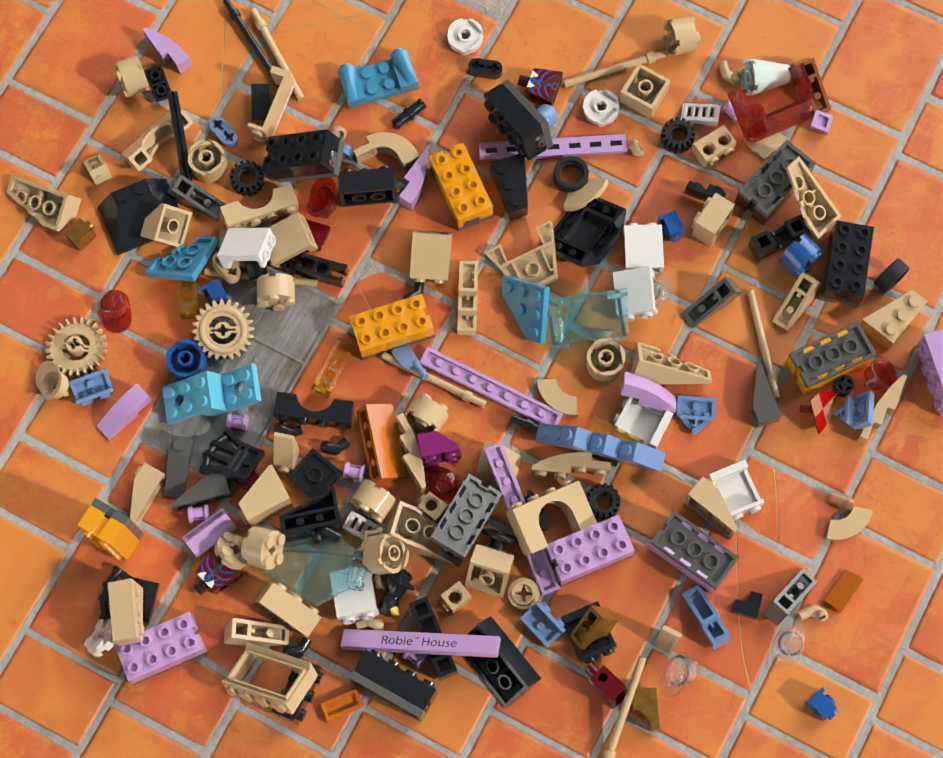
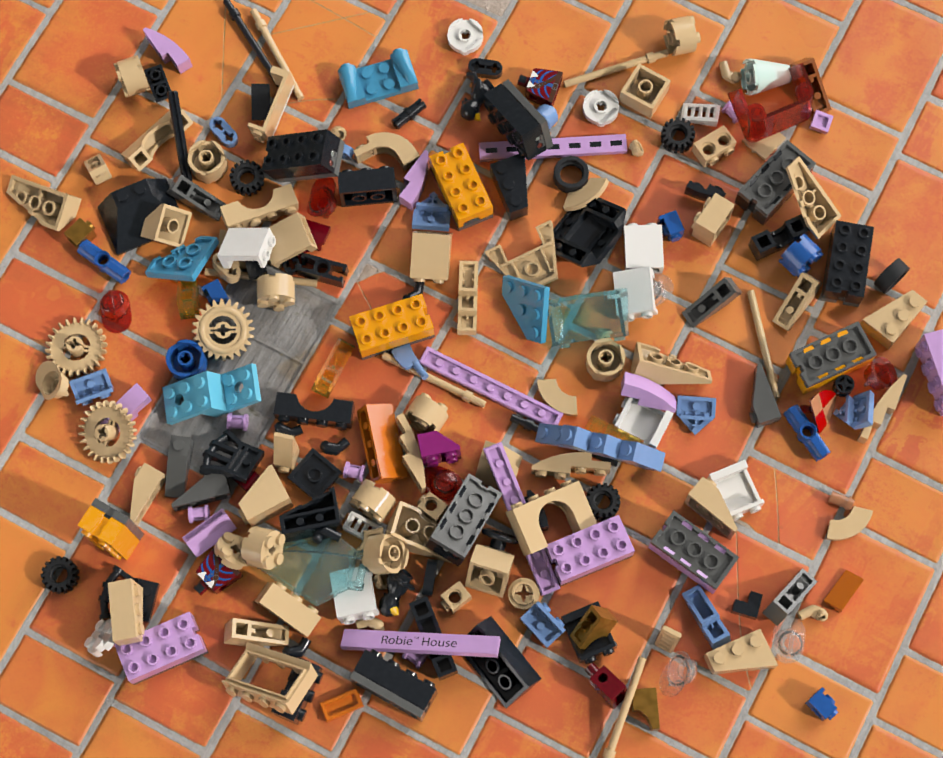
(68, 583): none -> black tyre
(96, 255): none -> blue piece
(98, 435): none -> tan gear
(430, 575): none -> black beam
(431, 214): none -> medium blue slope
(471, 108): none -> black animal
(743, 654): none -> tan wedge
(813, 443): none -> blue piece

